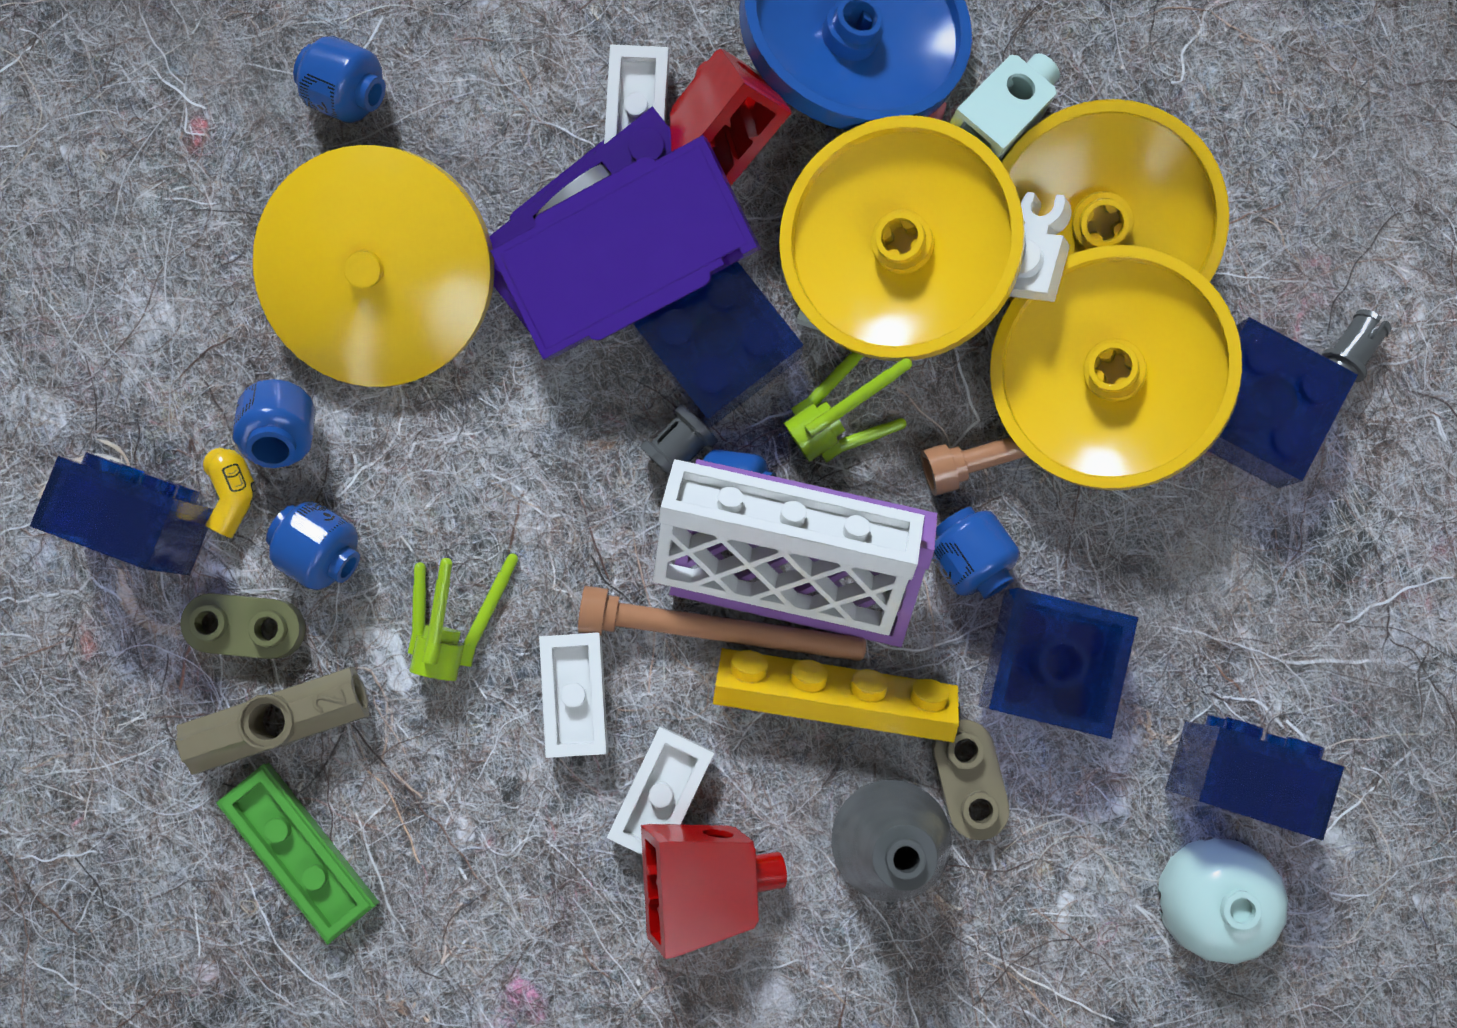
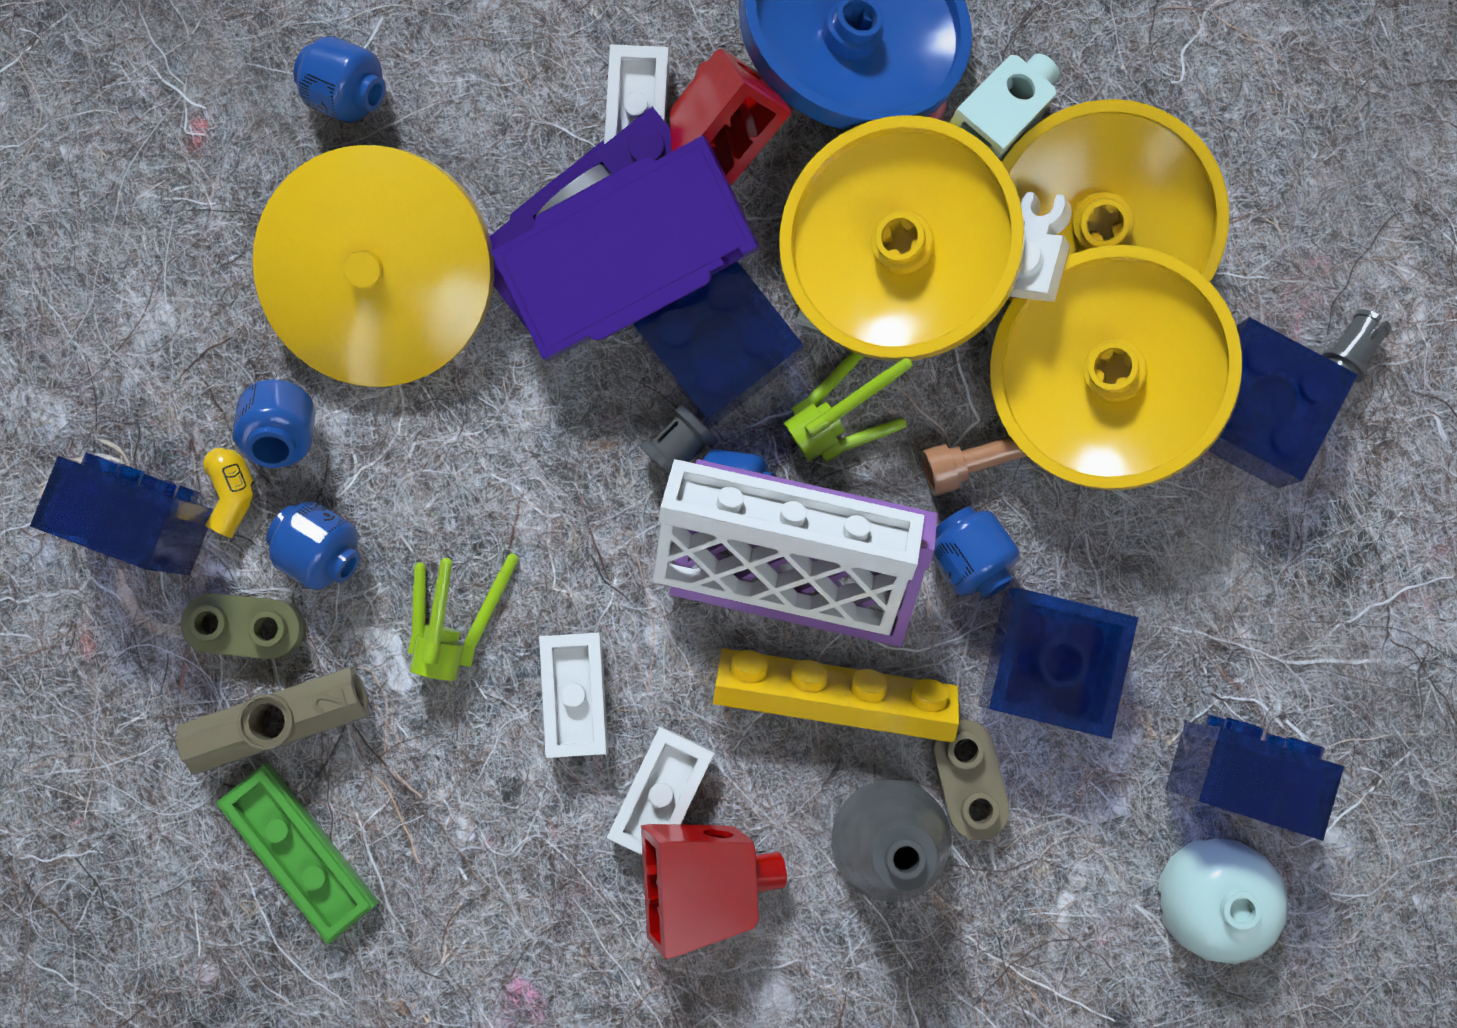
(604, 612): nougat piece -> none

